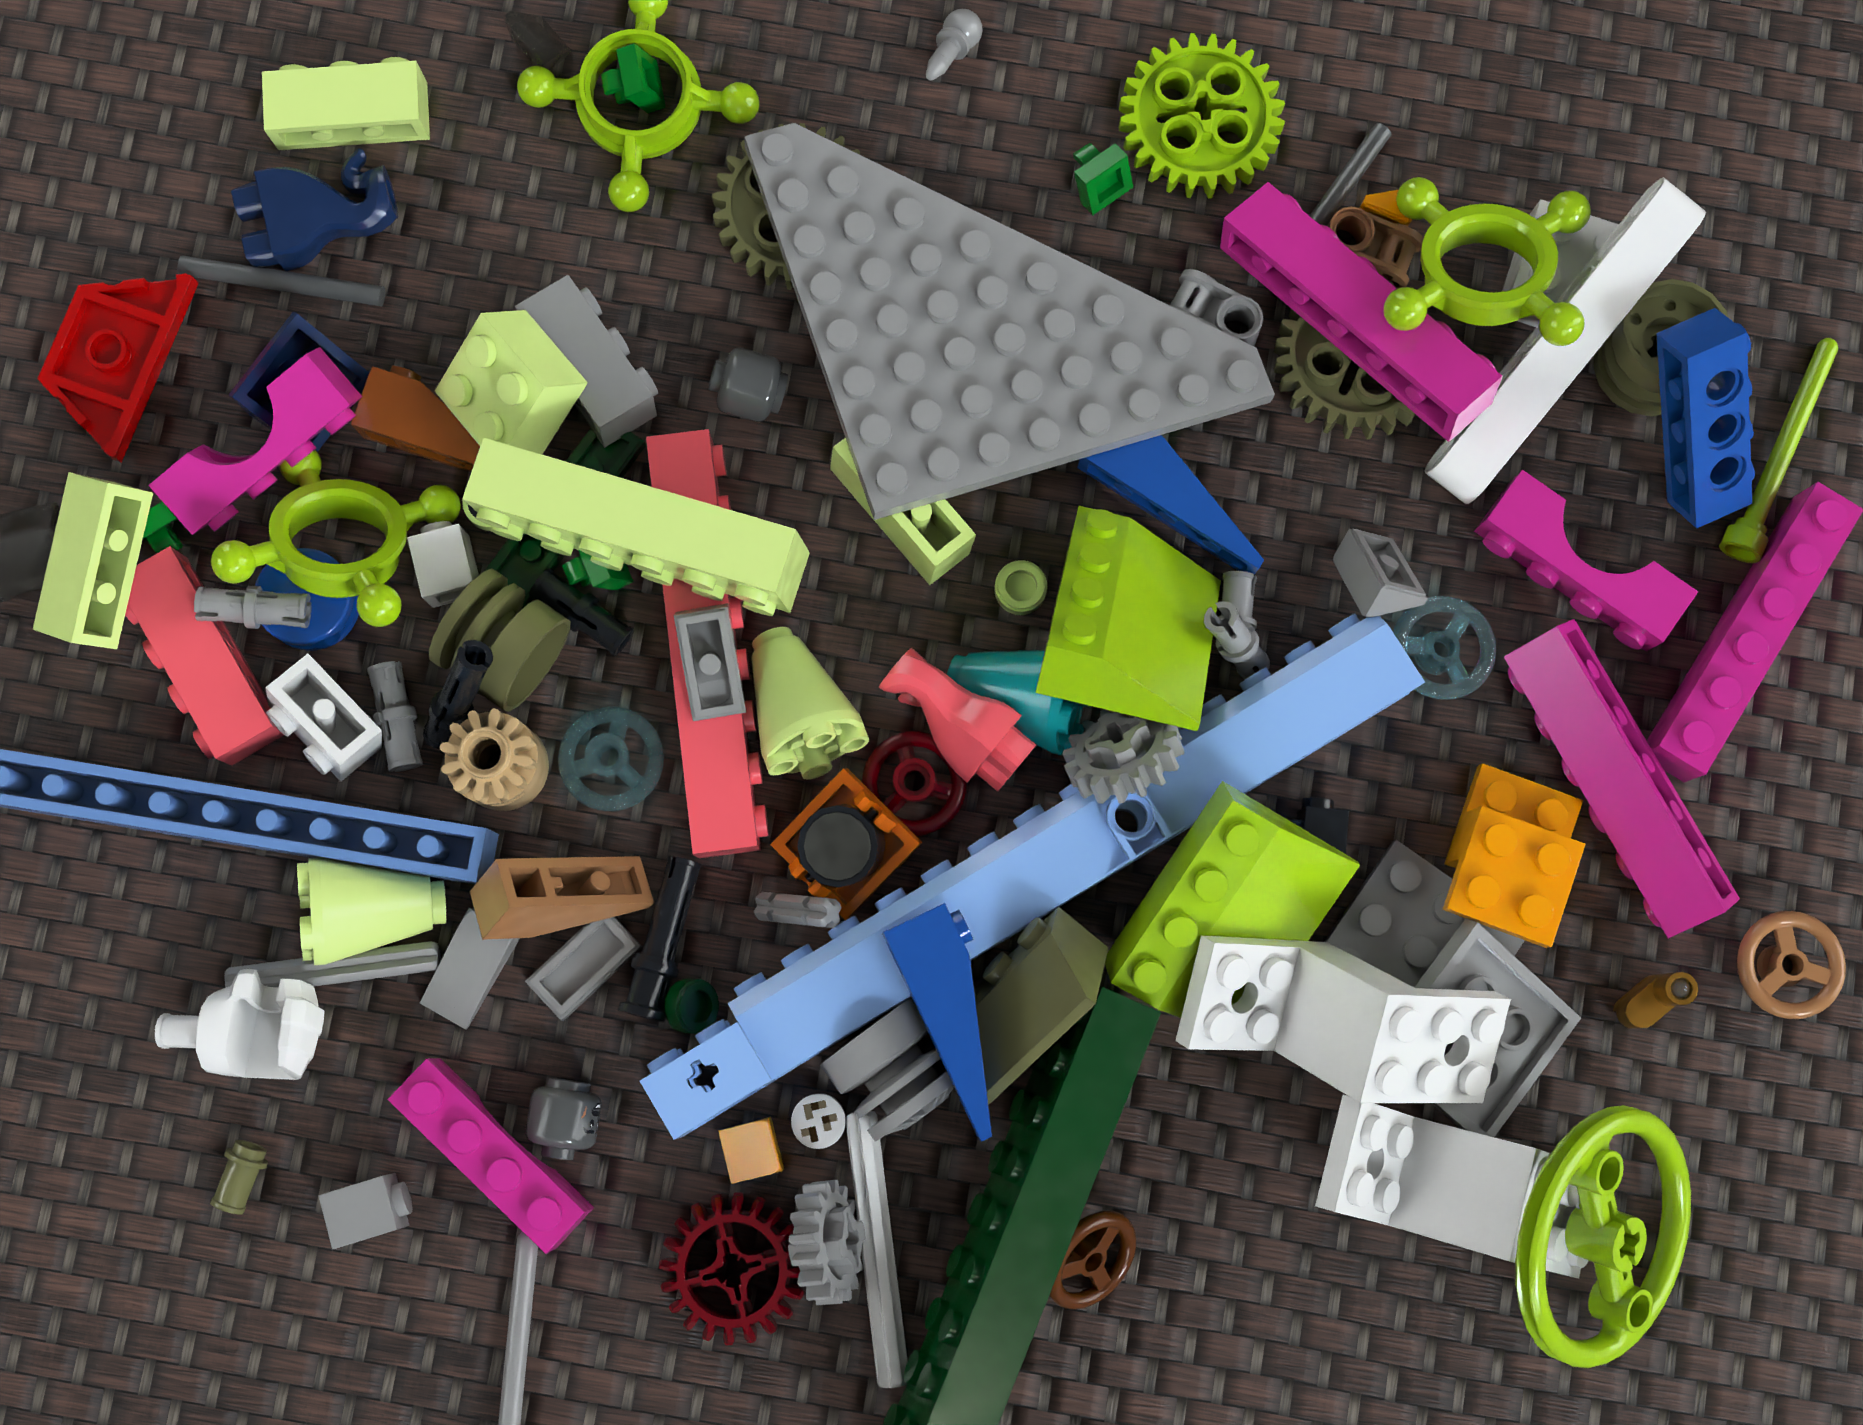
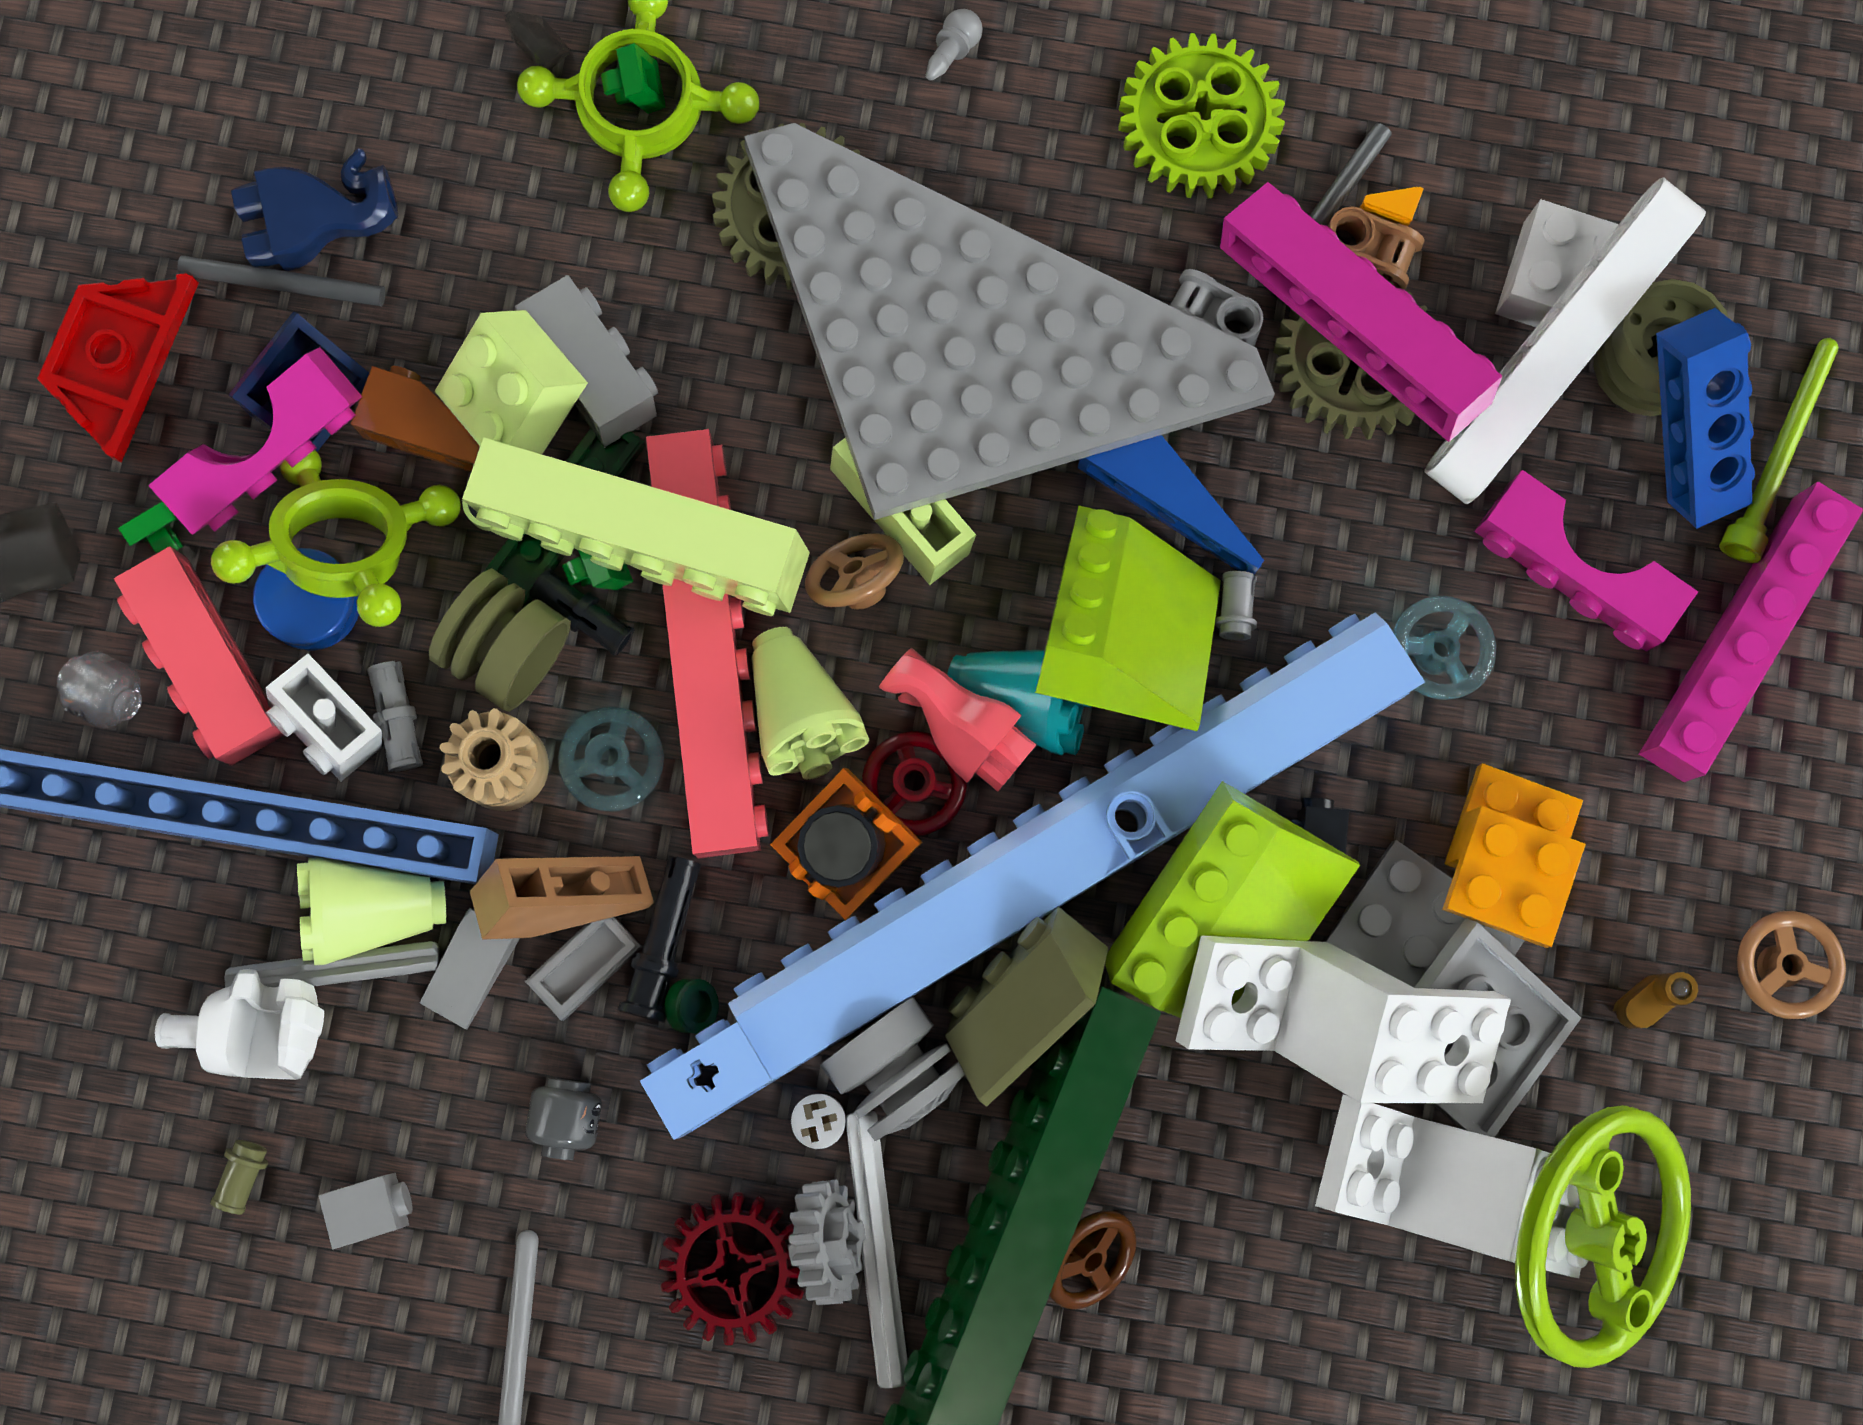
(92, 561): yellowish green brick -> none
(99, 689): none -> clear head
(252, 607): light grey pin -> none
(345, 104): yellowish green brick -> none
(442, 562): white brick -> none
(458, 692): black pin -> none
(507, 1173): dark pink arch -> none
(710, 662): light grey slope -> none
(748, 384): dark grey head -> none
(751, 1150): light orange slope -> none
(797, 909): light grey axle -> none
(861, 579): none -> medium nougat piece
(940, 981): blue slope -> none
(1020, 587): yellowish green tile -> none
(1101, 176): green tile -> none
(1121, 756): light grey gear -> none
(1236, 639): light grey pin -> none
(1377, 574): light grey slope -> none
(1497, 225): lime piece -> none
(1620, 779): dark pink brick -> none

